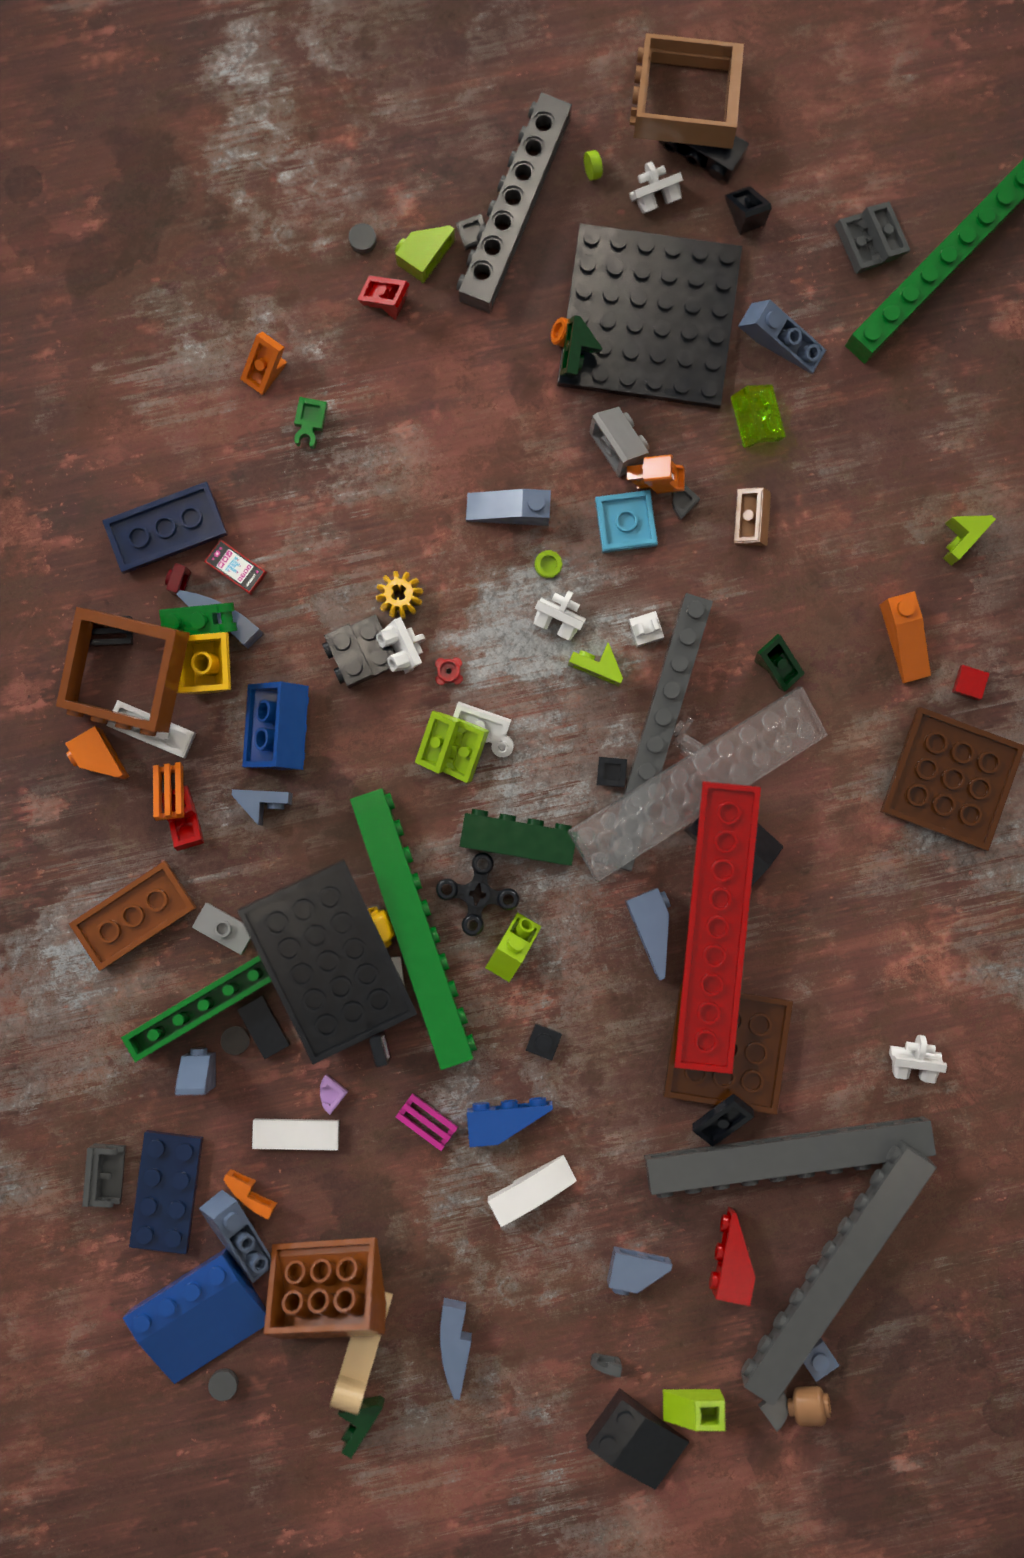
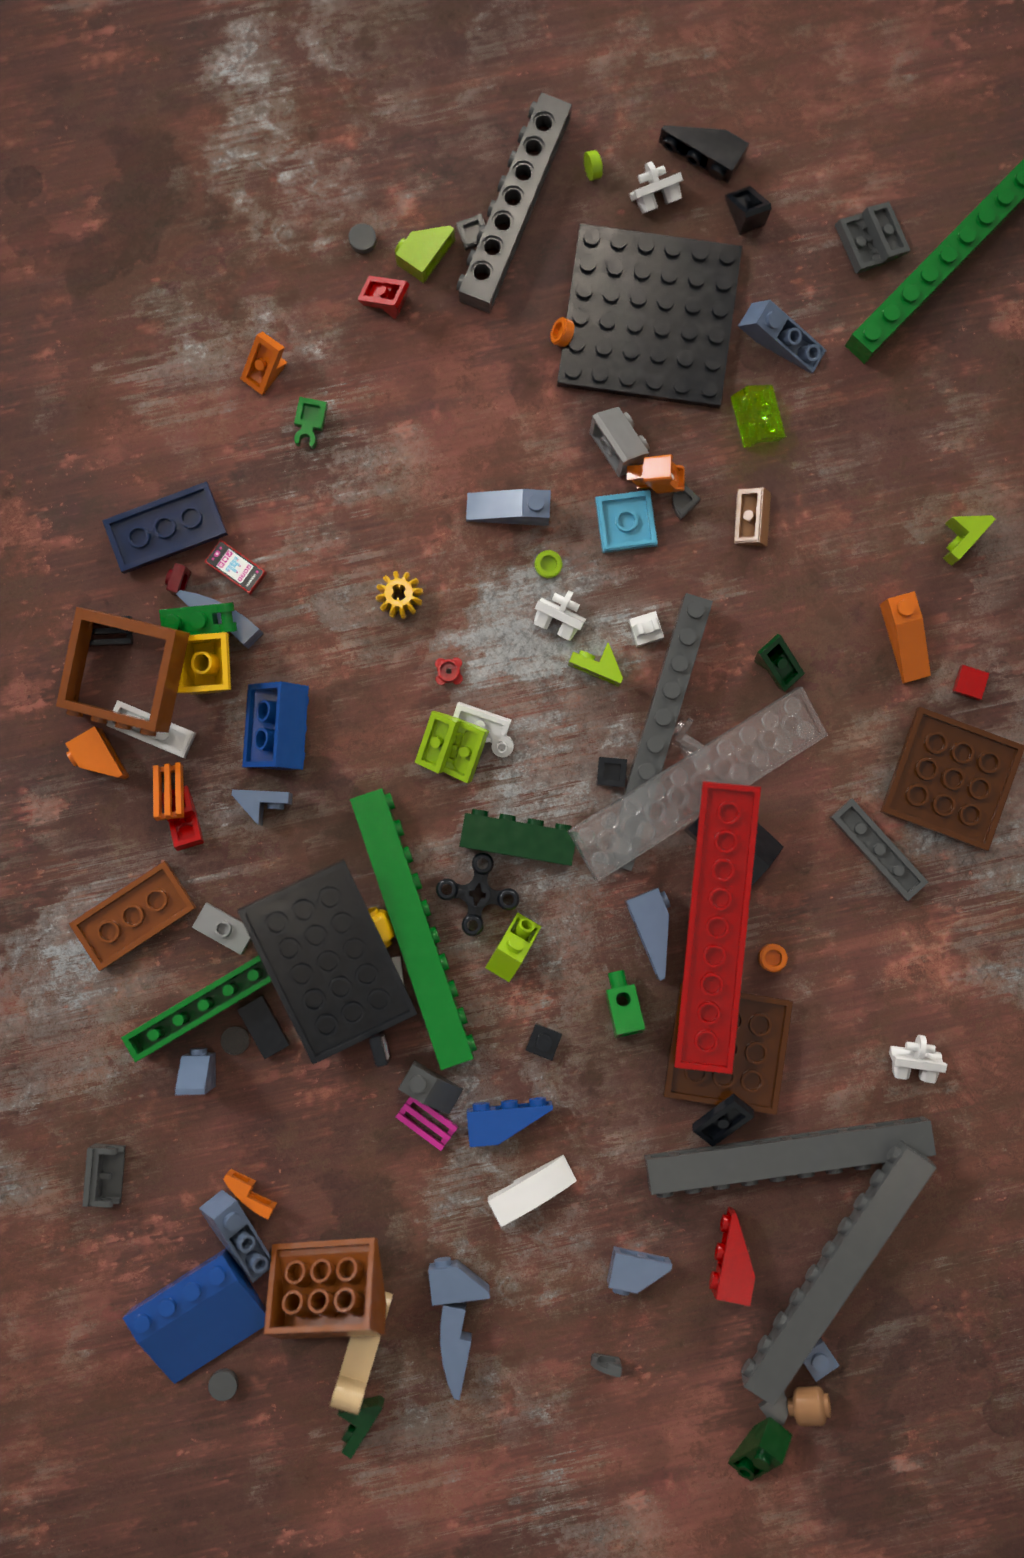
(166, 1192): dark blue plate -> none
(295, 1134): white tile -> none
(331, 1093): lavender tile -> none
(357, 651): plate -> none
(404, 643): white hips -> none
(430, 1088): none -> dark grey slope
(455, 1283): none -> sand blue slope
(577, 339): dark green slope -> none
(624, 1019): none -> green torso
(635, 1440): black slope -> none
(690, 53): medium nougat window -> none
(695, 1409): lime slope -> none
(761, 1449): none -> dark green slope
(772, 957): none -> orange tile
(879, 849): none -> dark grey plate

